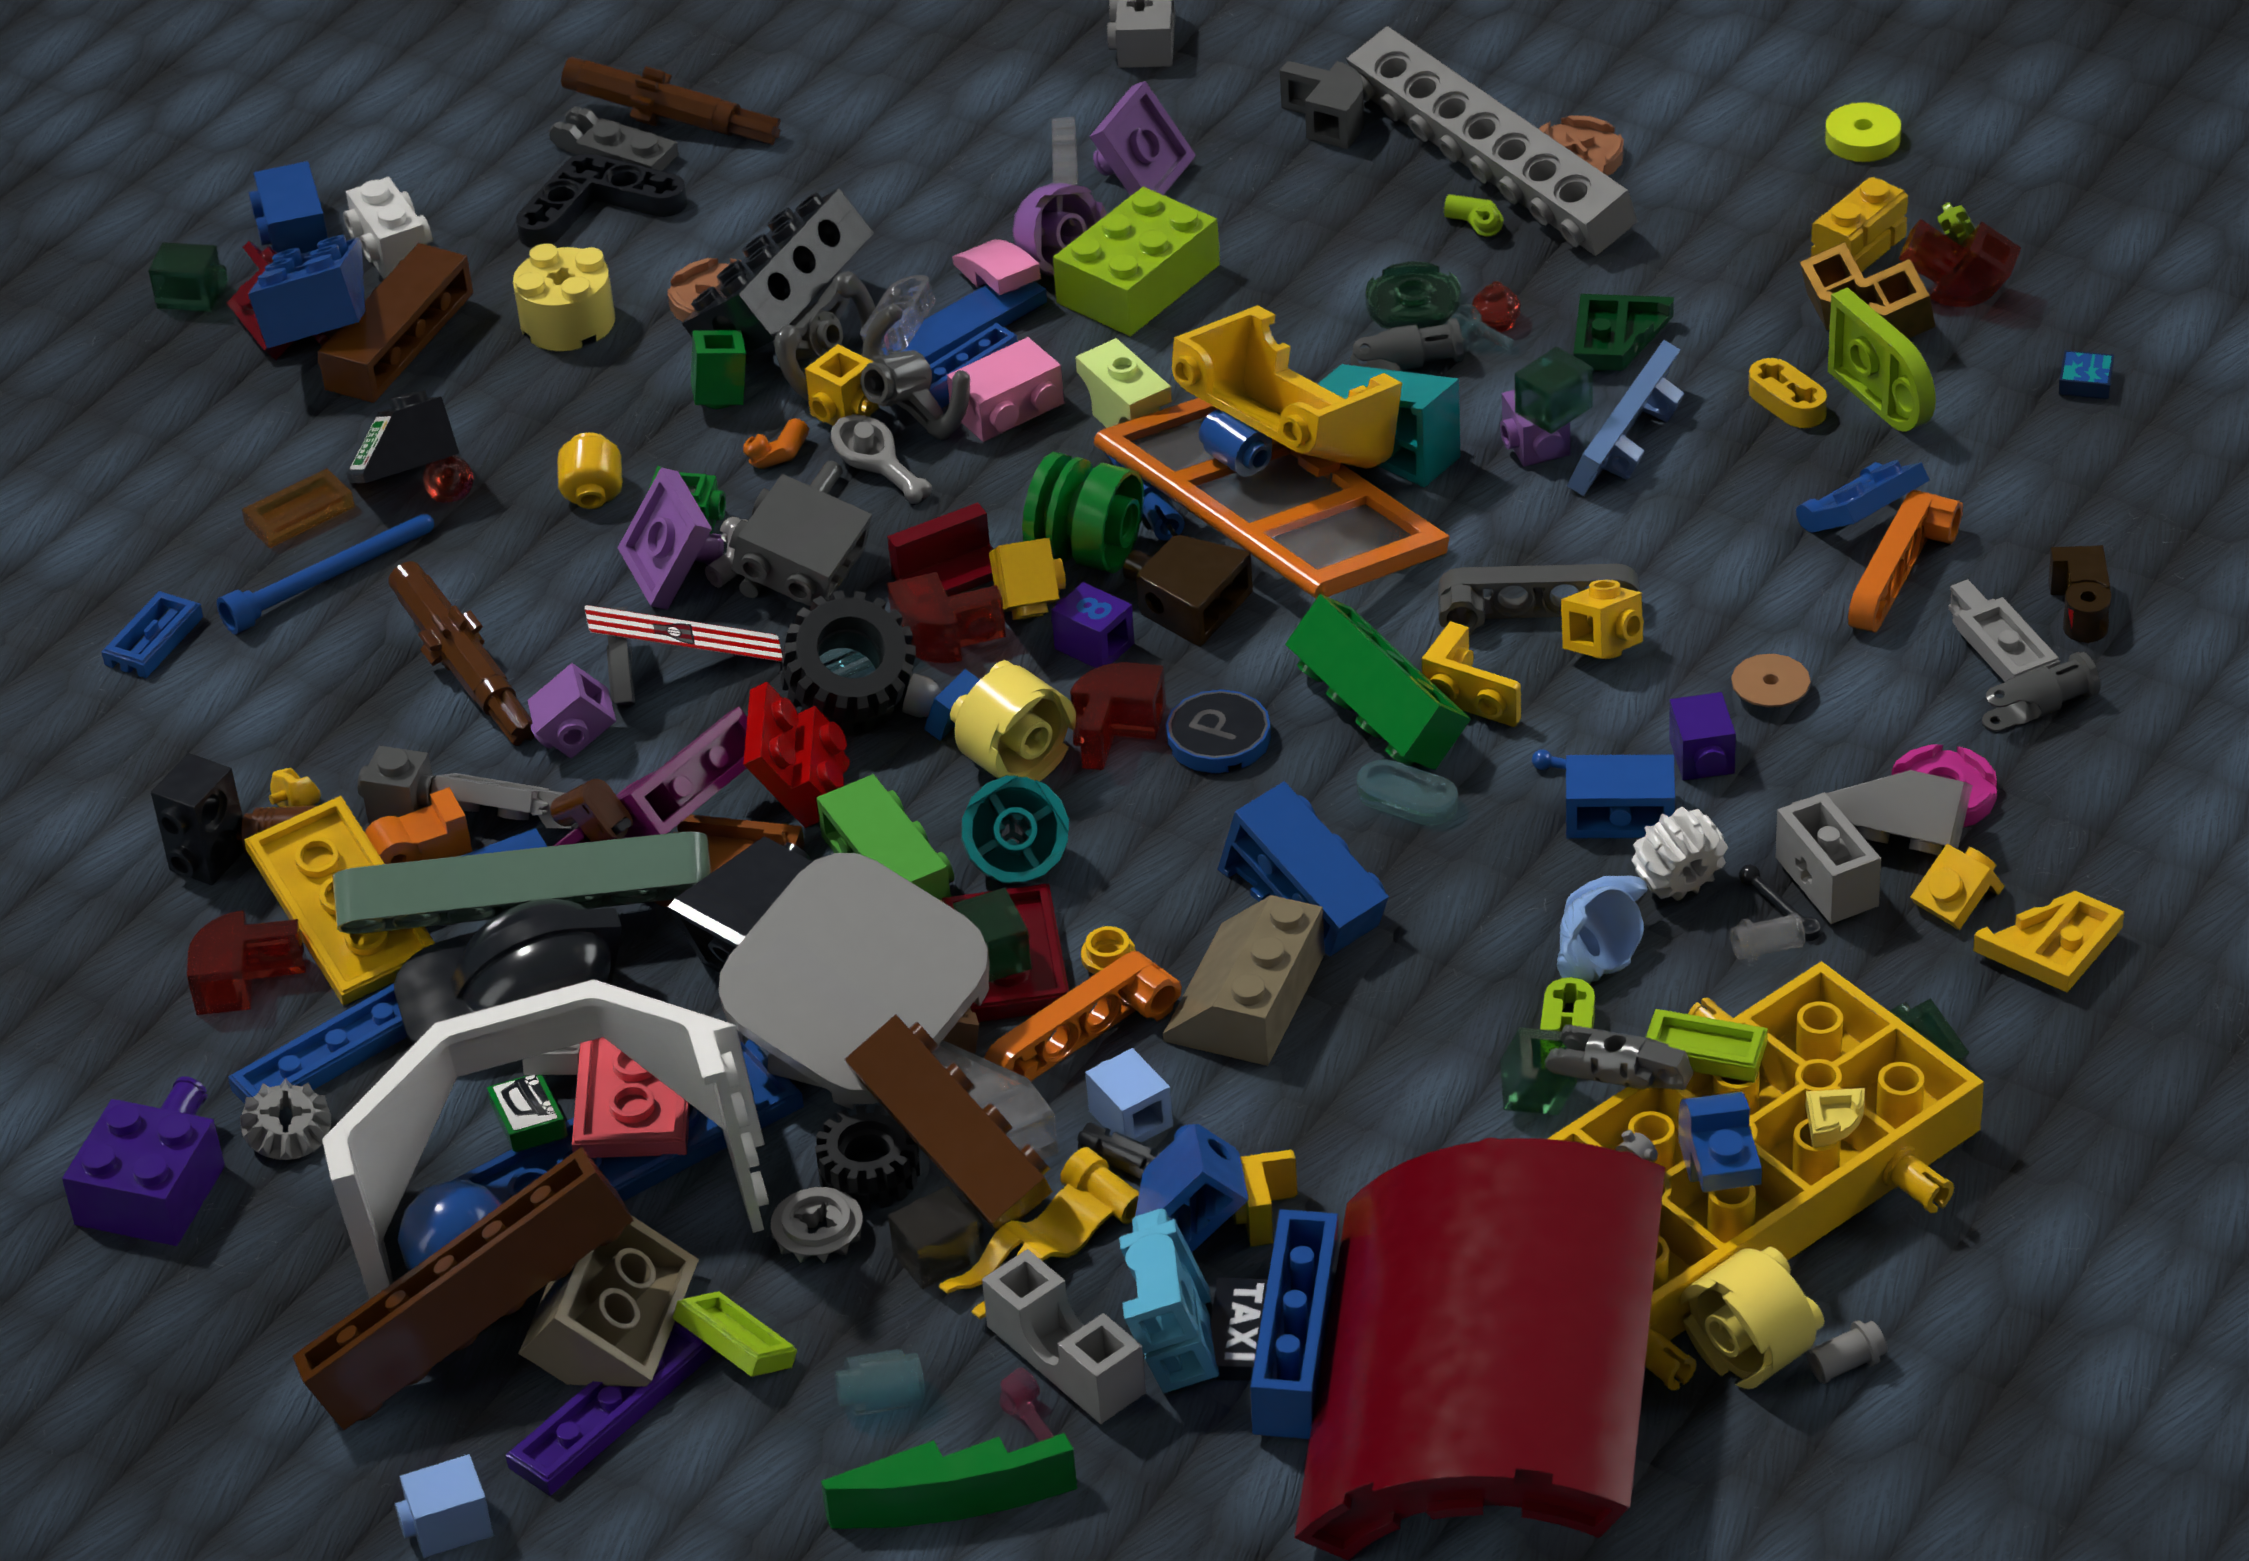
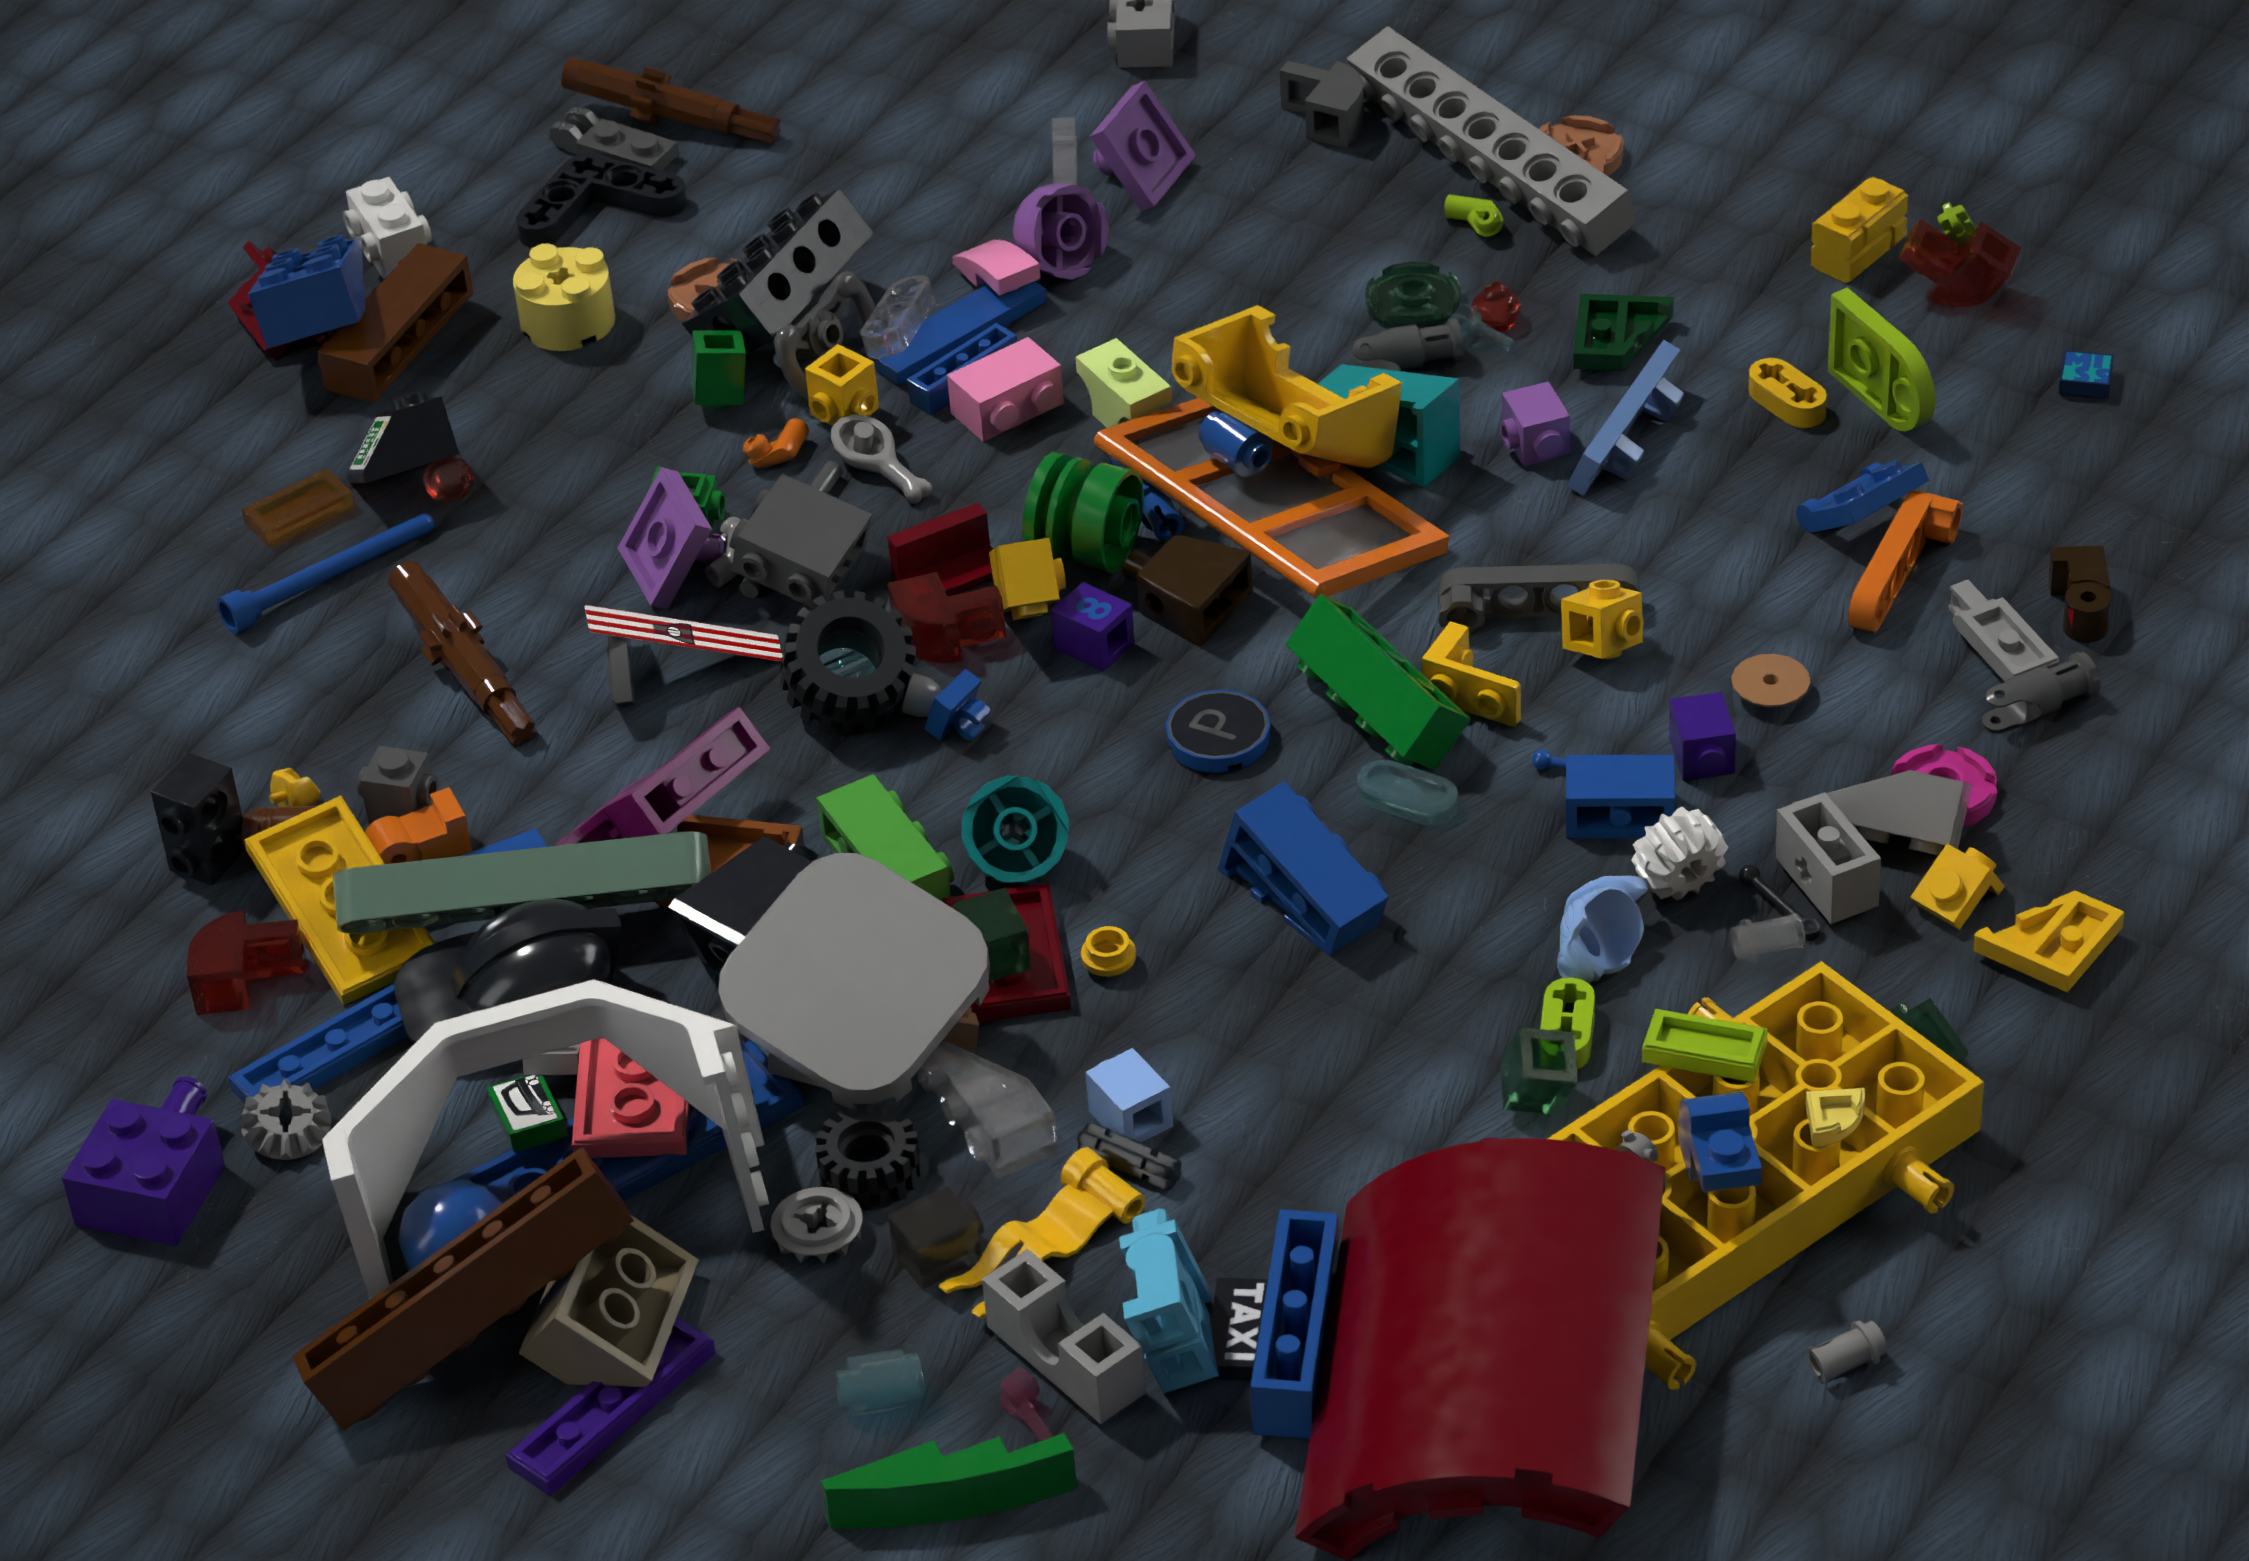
(159, 636): blue tile -> none
(187, 276): clear green brick -> none
(288, 208): blue brick -> none
(444, 1506): light blue brick -> none
(511, 798): light grey hinge -> none
(571, 711): medium lavender brick -> none
(590, 469): yellow head -> none
(594, 810): reddish brown piece -> none
(735, 1333): lime tile -> none
(793, 752): red plate -> none
(906, 380): dark grey piece -> none
(949, 1124): reddish brown brick -> none
(1013, 723): light yellow brick -> none
(1116, 701): clear red brick -> none
(1120, 989): orange beam -> none
(1136, 261): lime brick -> none
(1196, 1182): blue torso -> none
(1251, 981): dark tan slope -> none
(1267, 1179): yellow bracket -> none
(1553, 390): clear green brick -> none
(1619, 1059): dark grey hinge -> none
(1750, 1316): light yellow brick -> none
(1863, 132): neon yellow piece -> none
(1892, 293): pearl gold brick -> none

